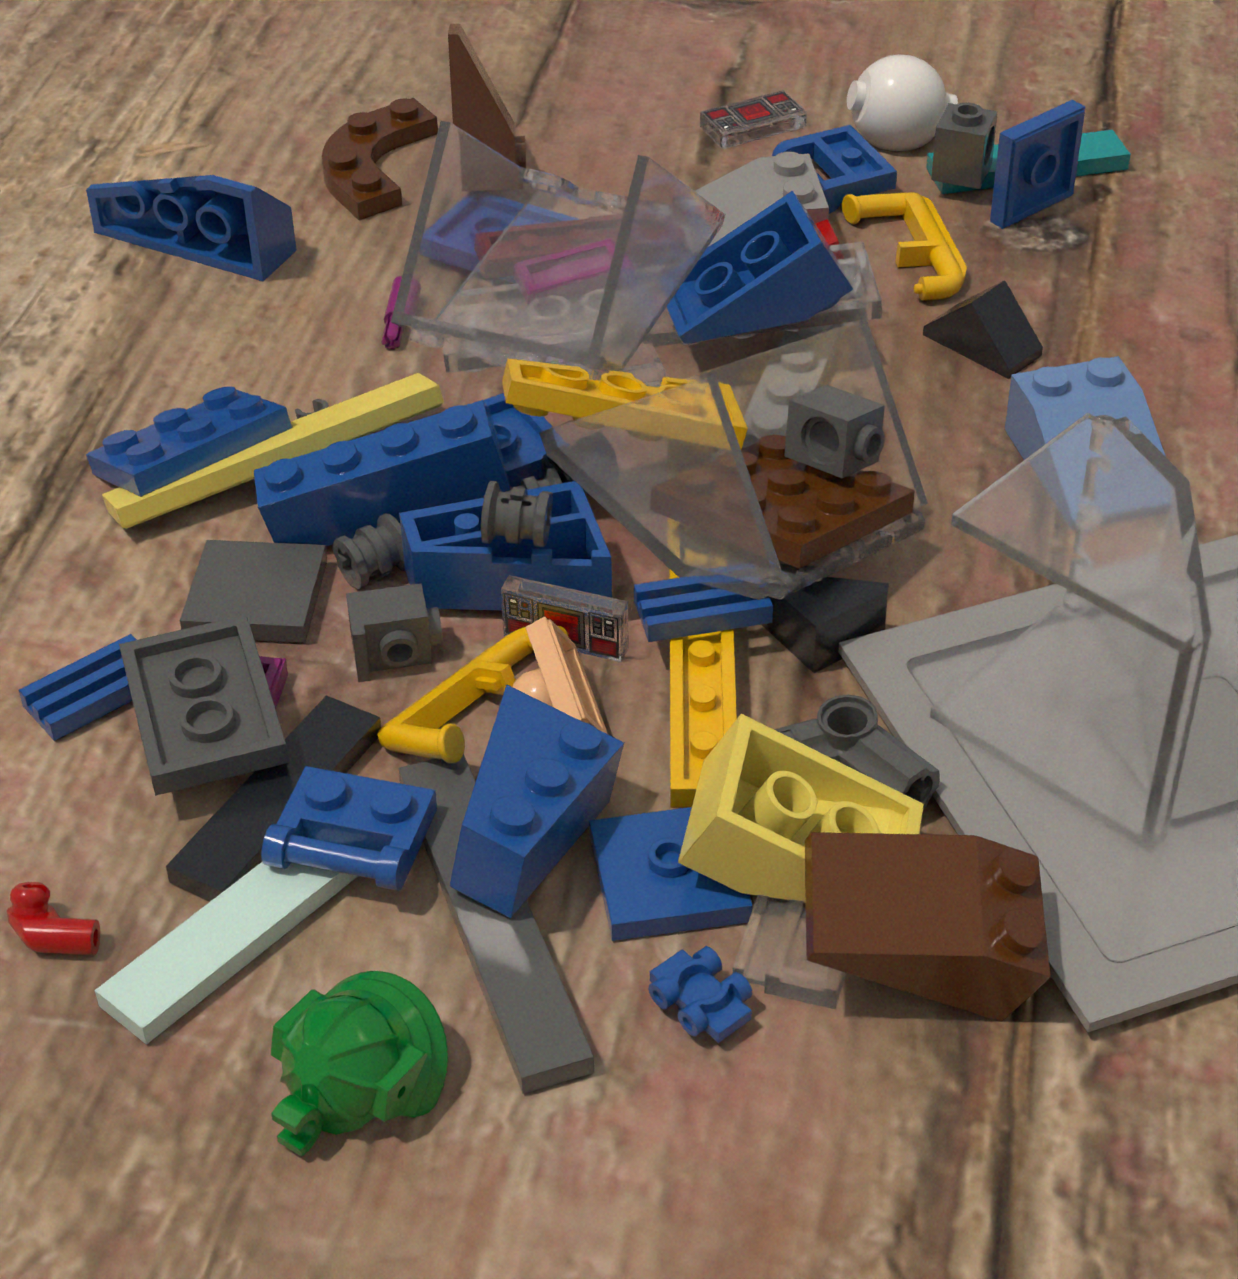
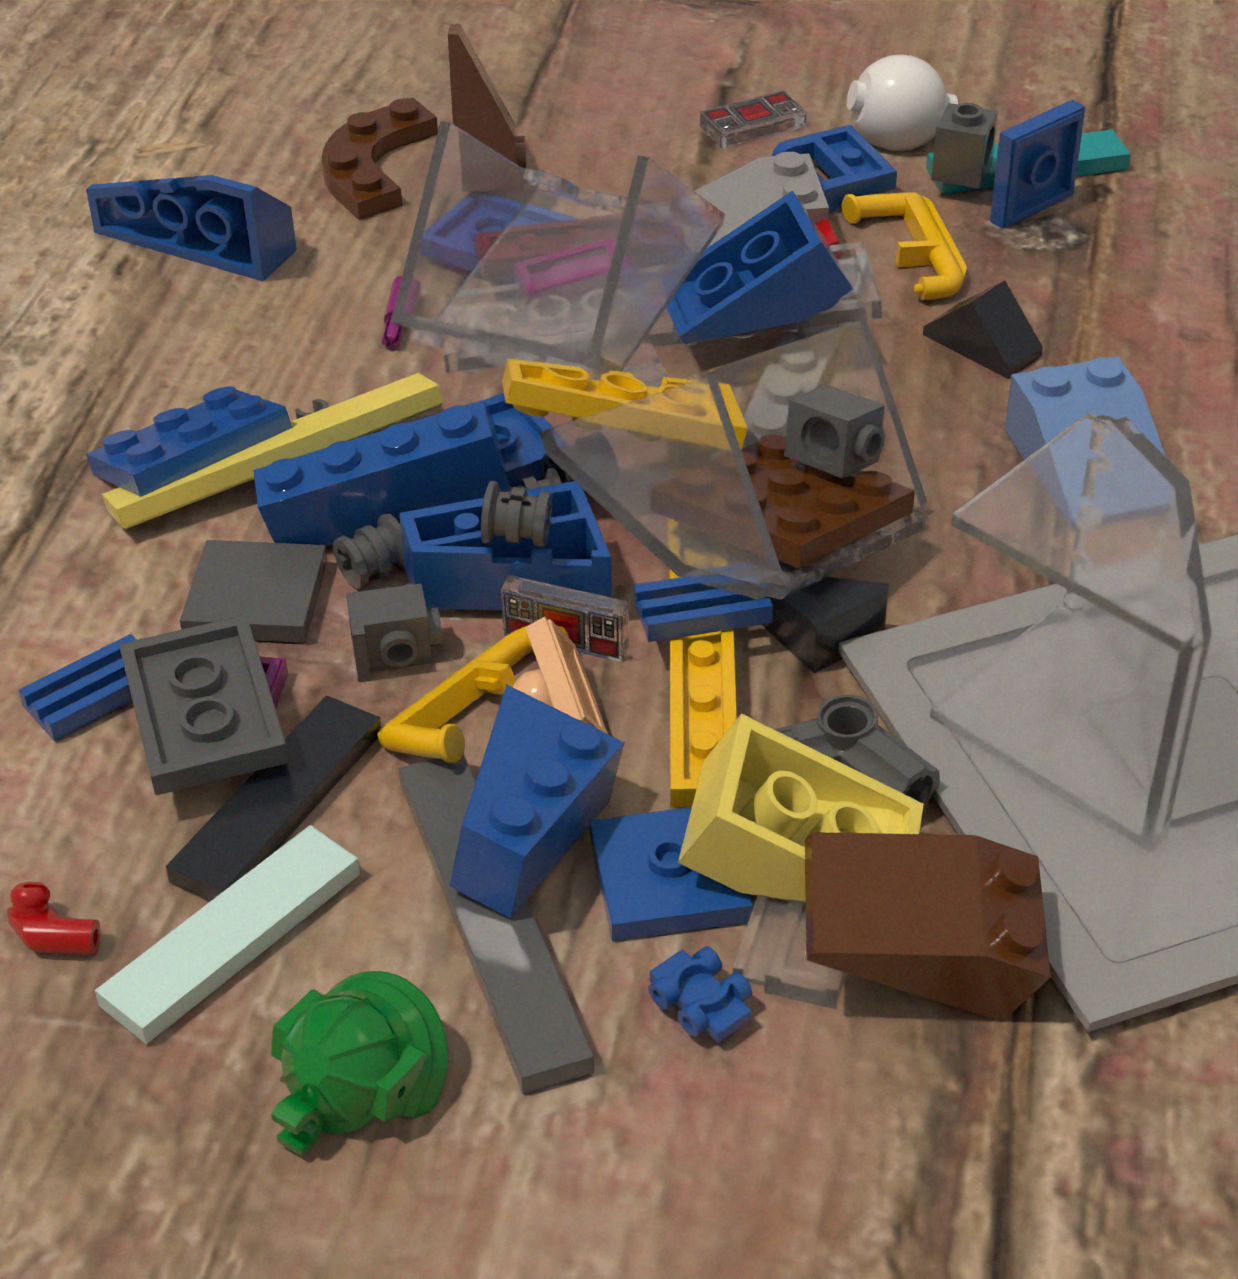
(351, 826): blue plate -> none

